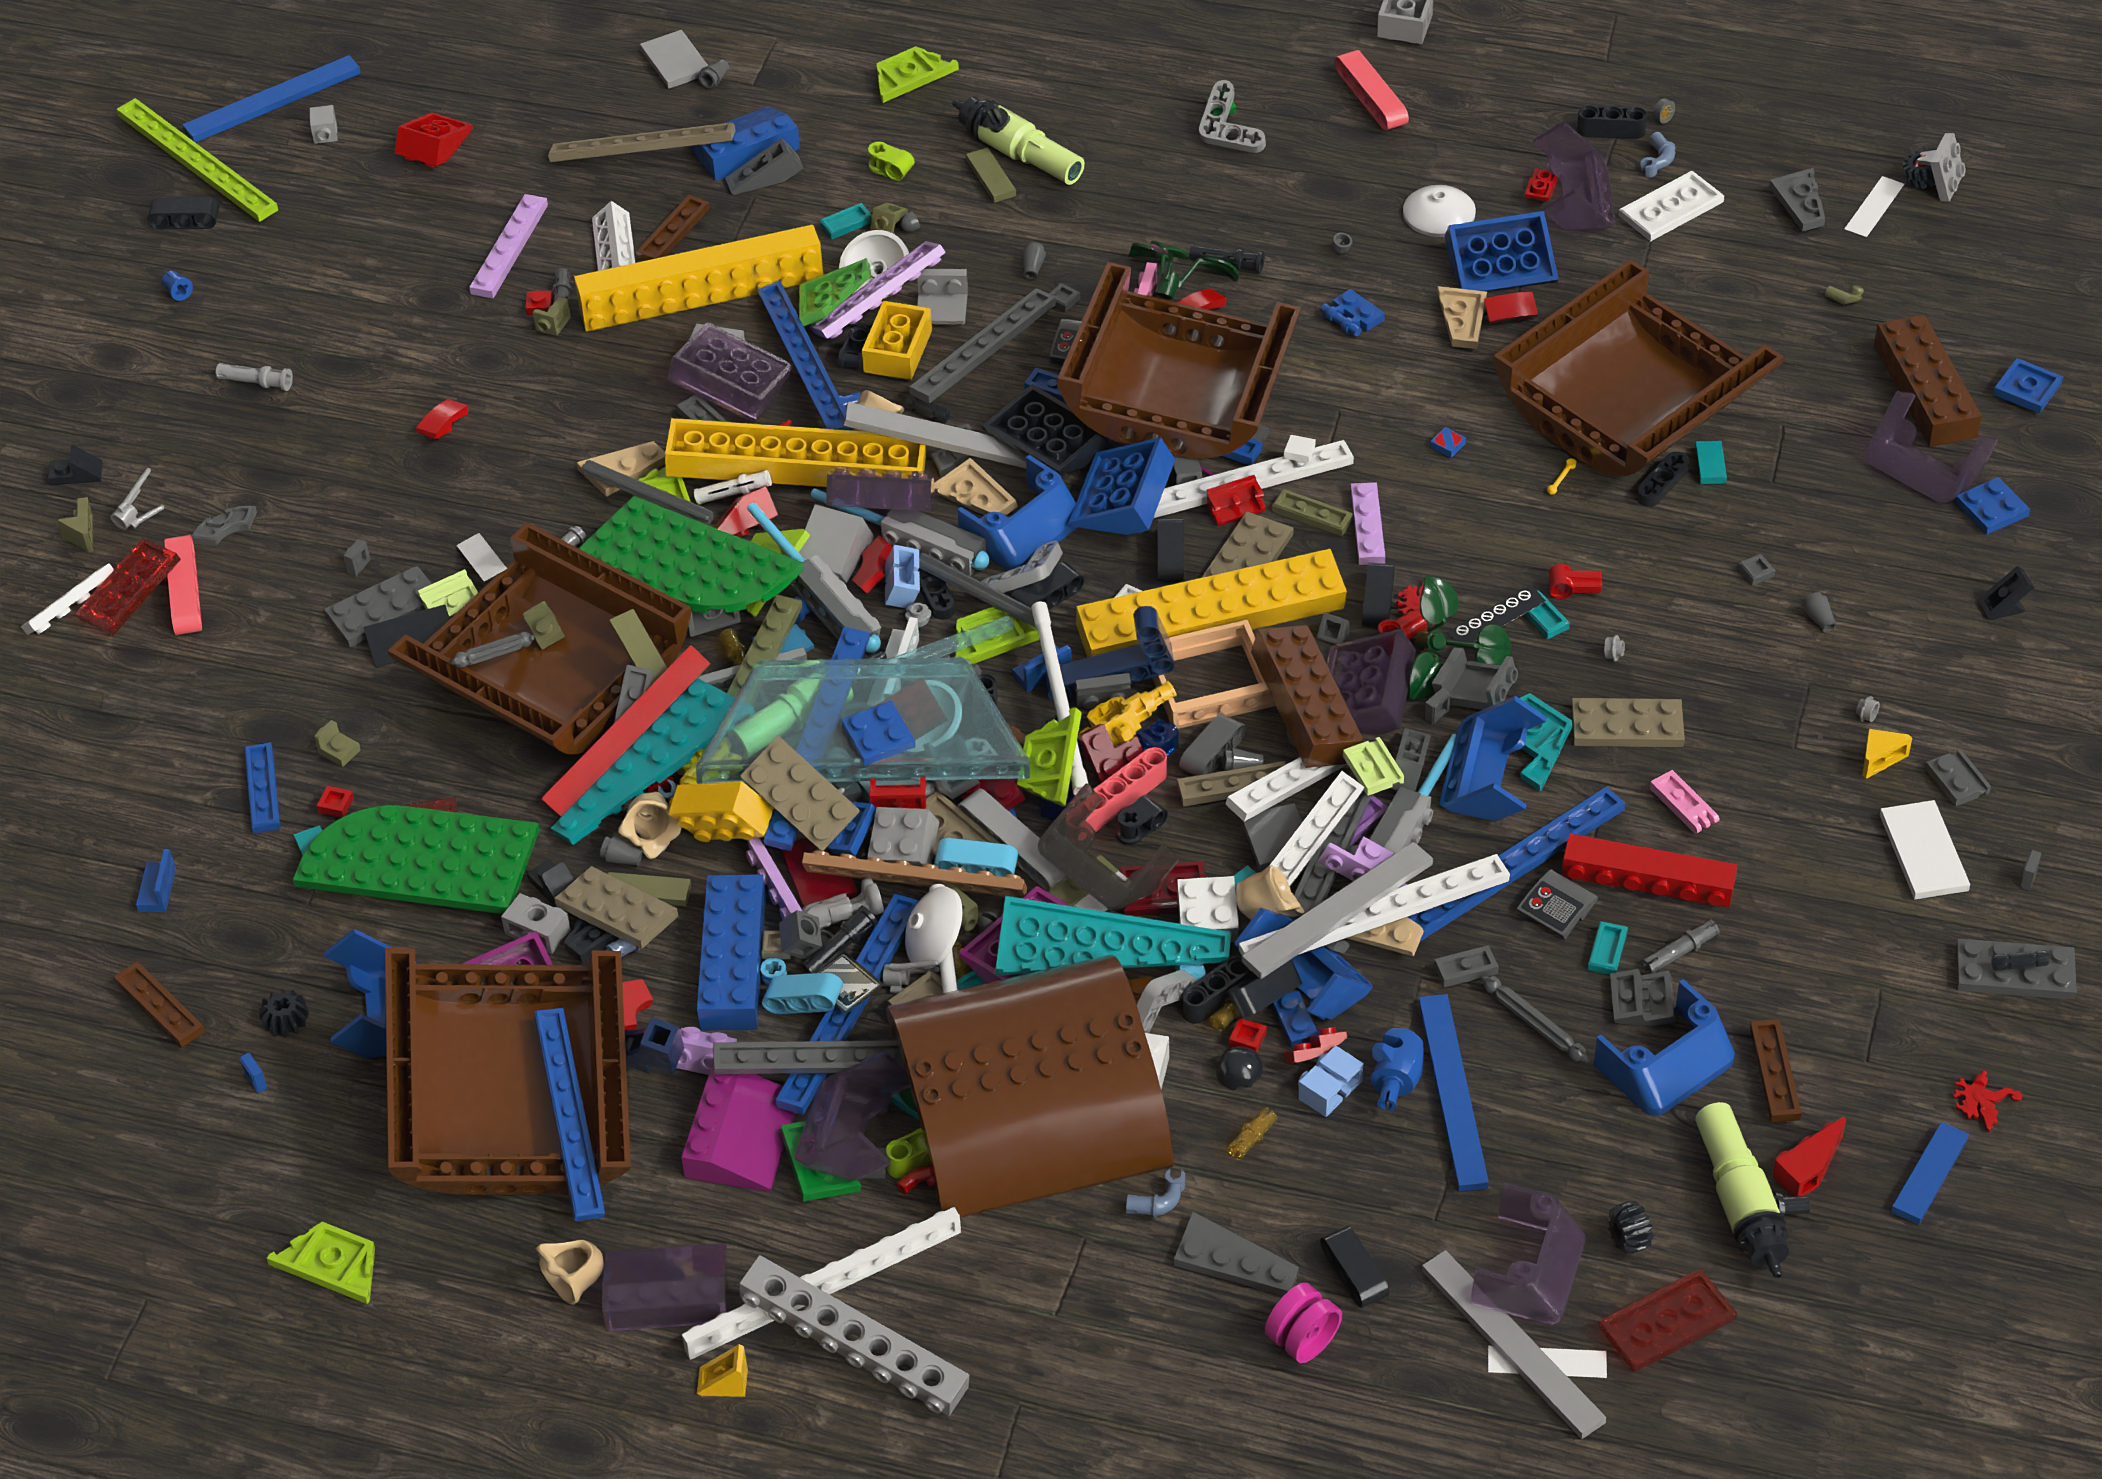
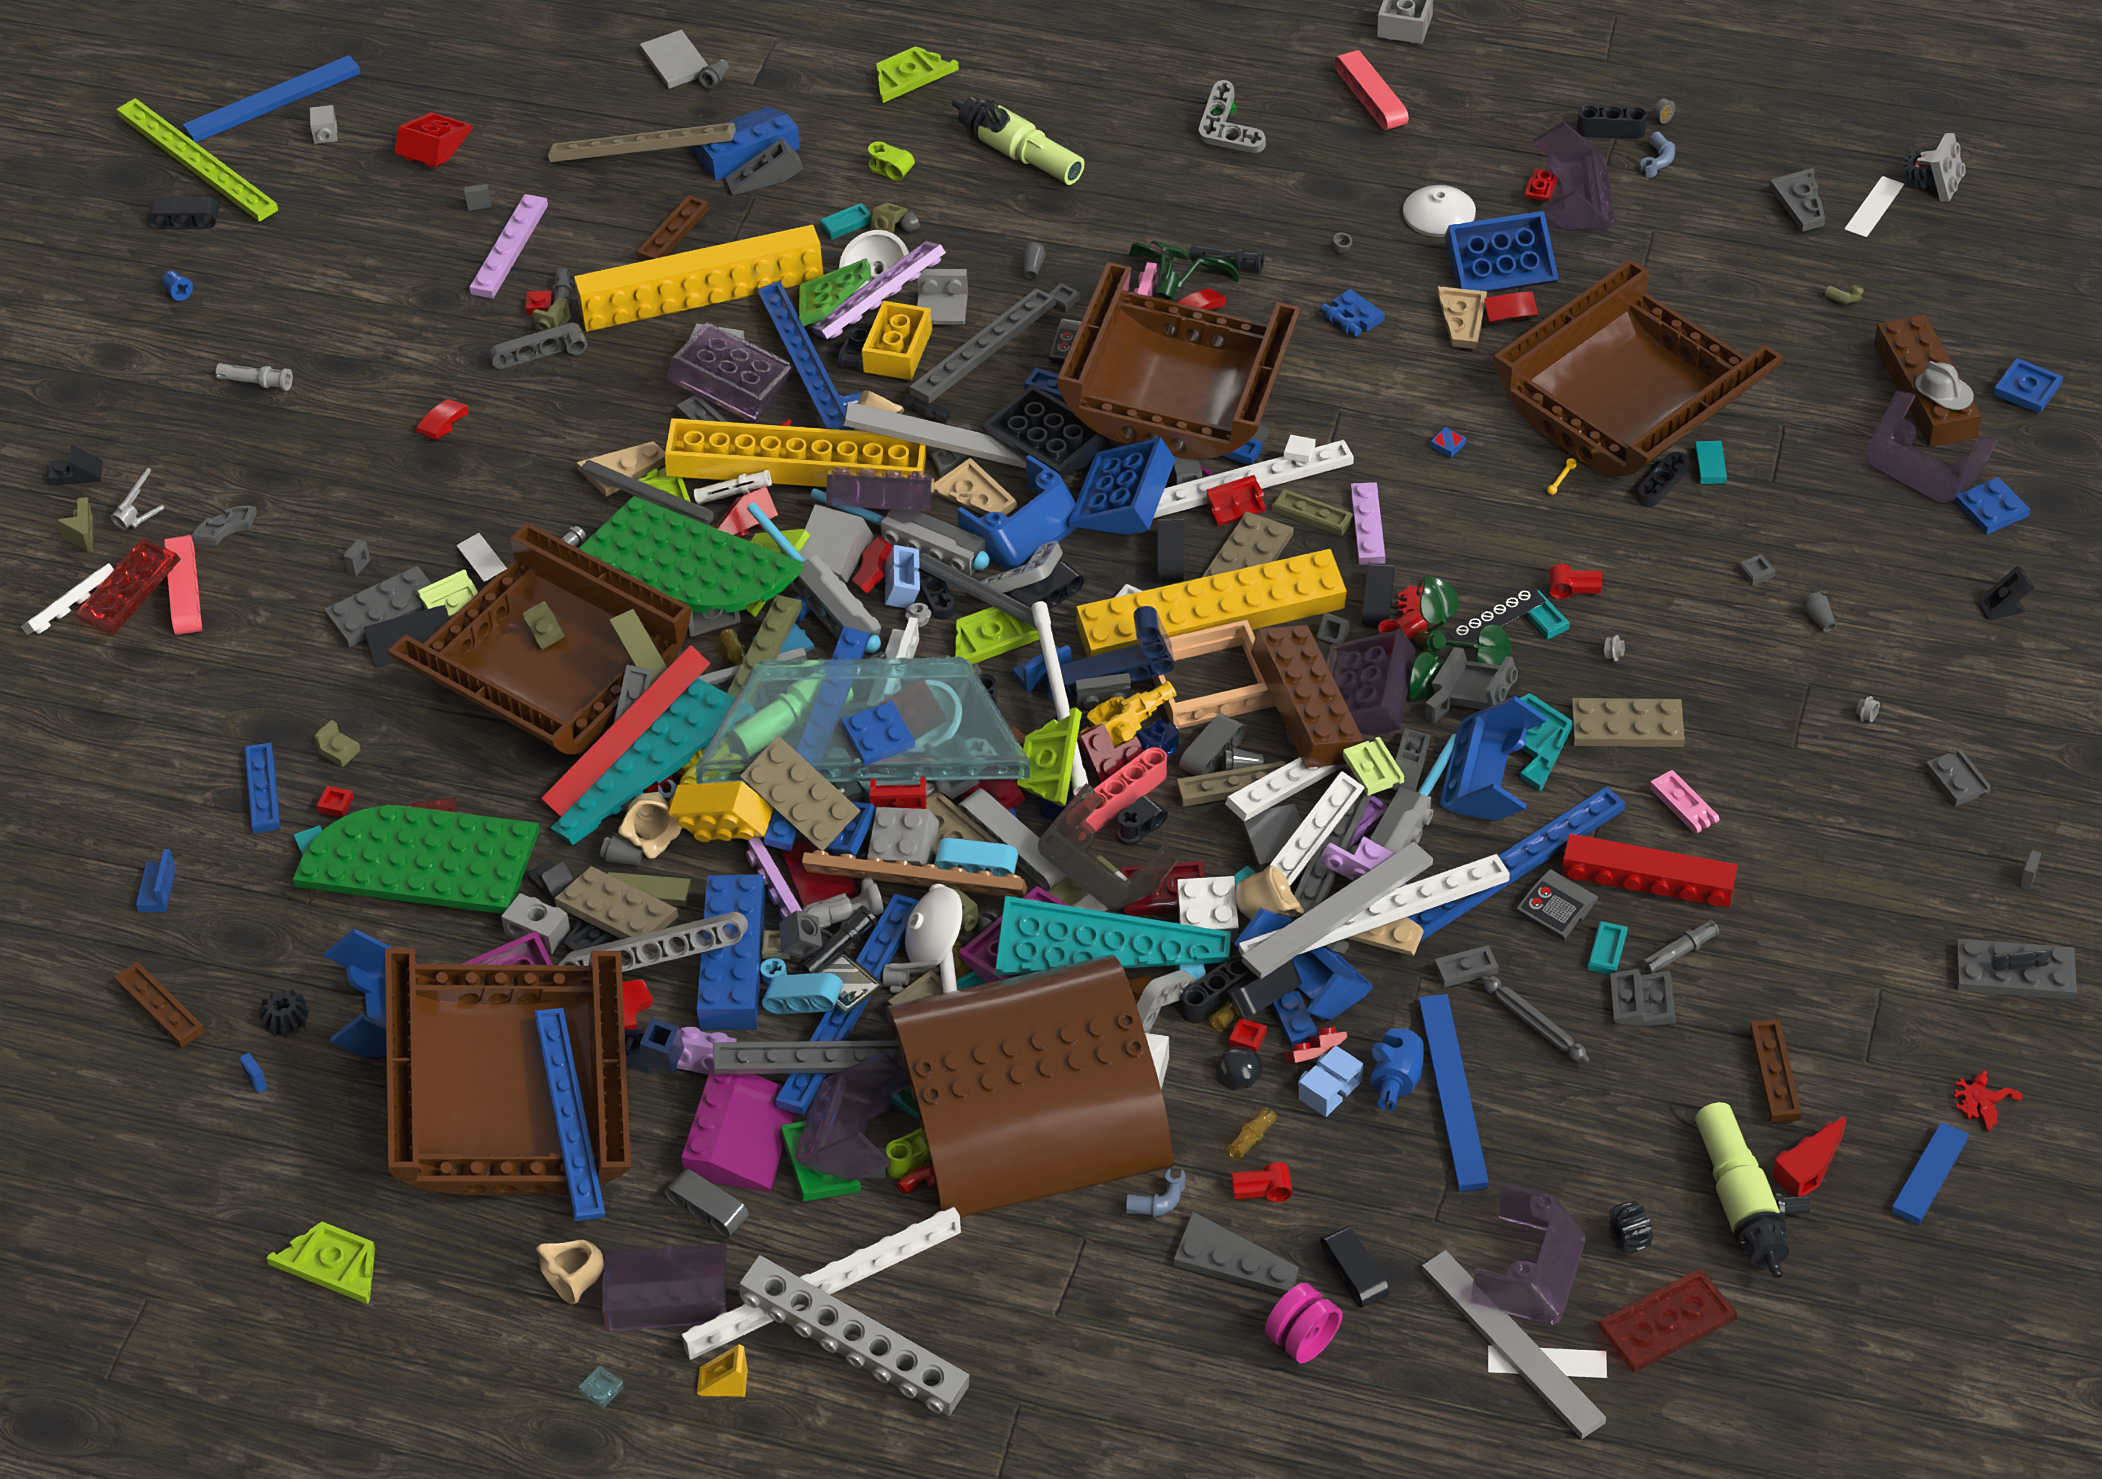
(477, 197): none -> dark grey tile
(492, 649): dark grey wheel -> none
(572, 341): none -> dark grey beam
(601, 1387): none -> clear light blue plate
(618, 237): white fence -> none
(664, 942): none -> light grey beam
(706, 1203): none -> dark grey beam
(962, 639): clear light blue axle -> none
(991, 175): olive tile -> none
(1270, 1182): none -> red piece
(1671, 205): white tile -> none
(1678, 1071): blue windscreen -> none
(1884, 750): yellow slope -> none
(1924, 849): white tile -> none
(1944, 387): none -> light grey piece

